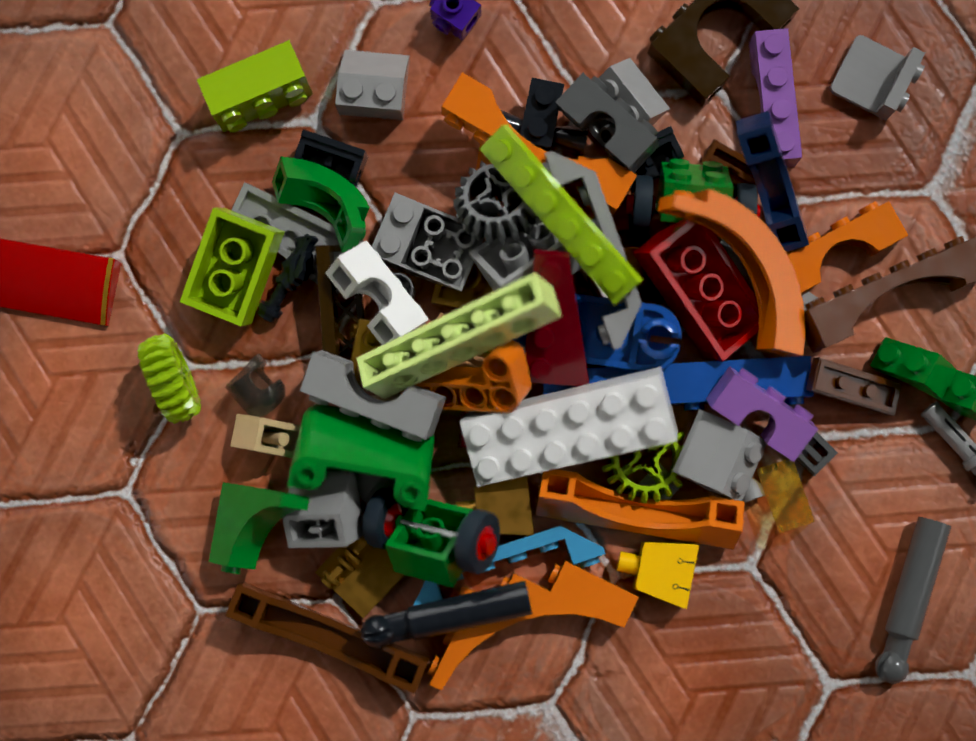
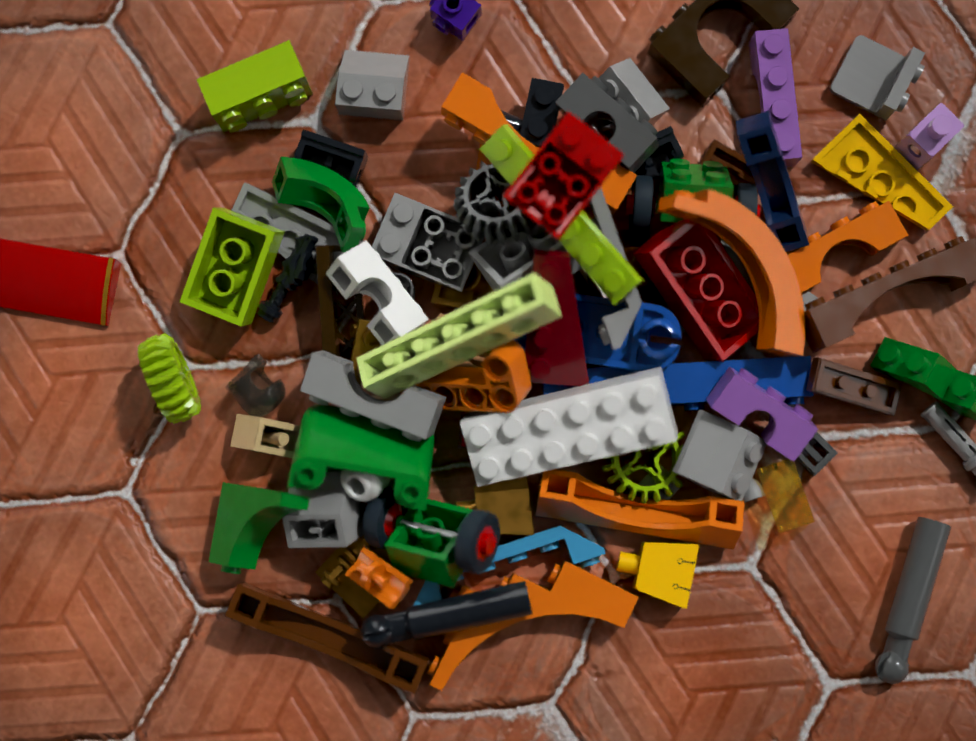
(363, 486): none -> white head
(379, 578): none -> orange hips
(563, 175): none -> red slope
(878, 170): none -> yellow wing
(929, 135): none -> lavender torso

